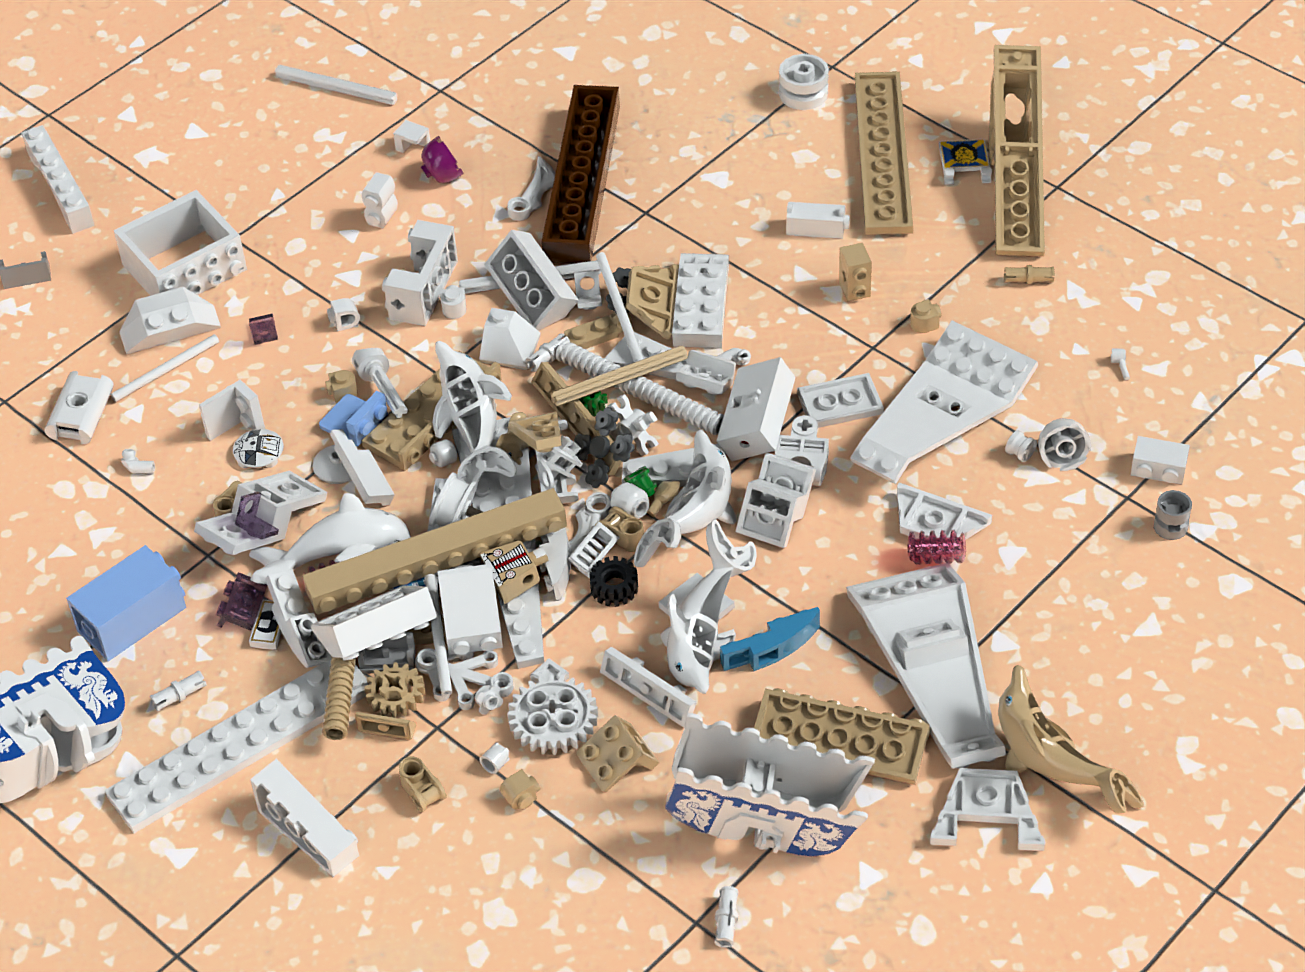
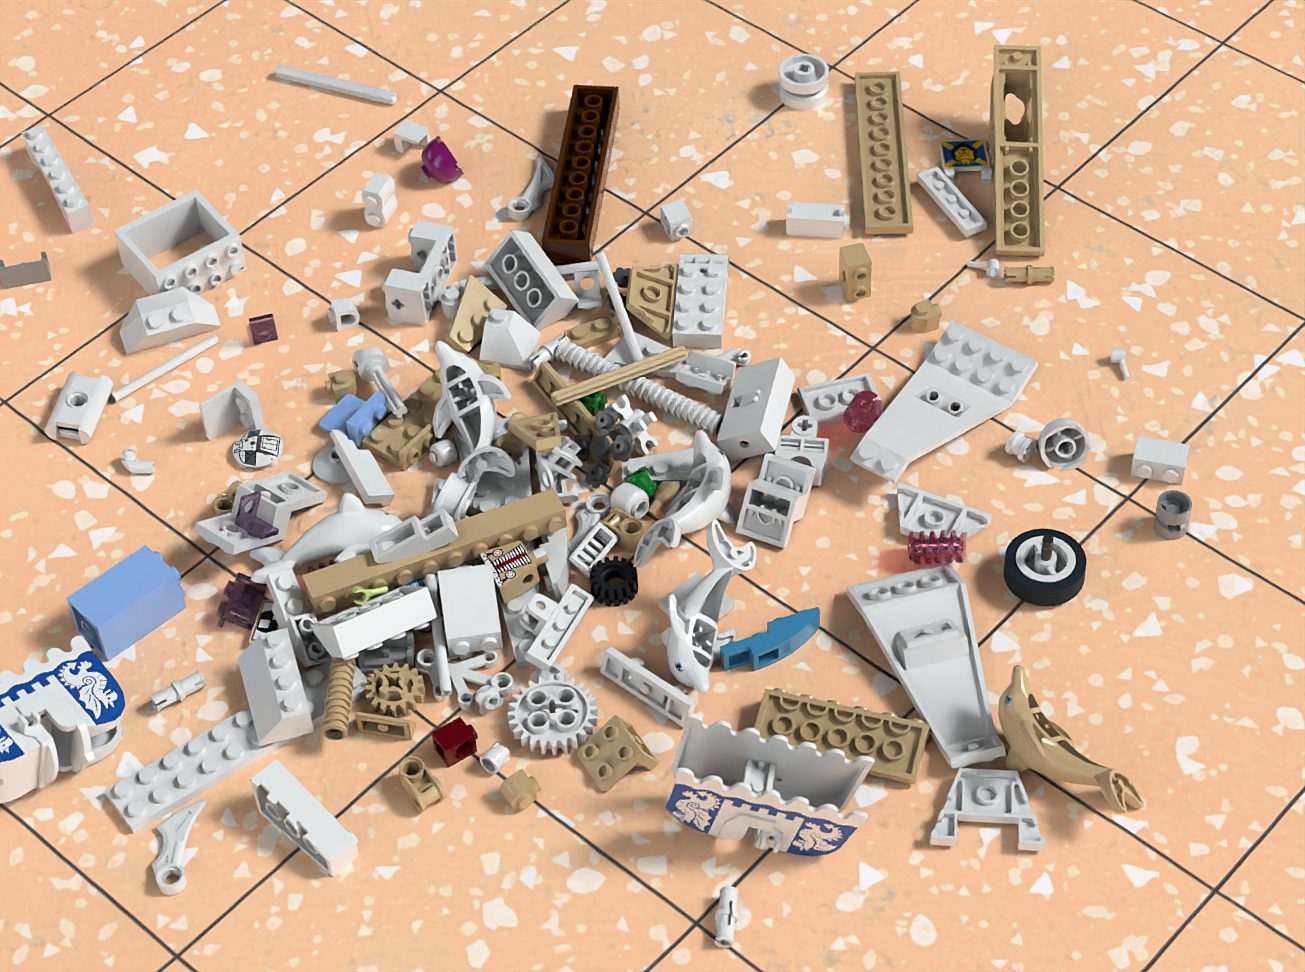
(175, 833): none -> white piece
(275, 688): none -> white slope
(368, 593): none -> yellowish green hand
(414, 537): none -> white slope
(455, 741): none -> dark red brick
(472, 314): none -> tan wing
(553, 624): none -> white plate
(676, 220): none -> white brick
(863, 411): none -> clear pink piece
(952, 201): none -> white plate
(992, 267): none -> white hand
(1044, 567): none -> wheel

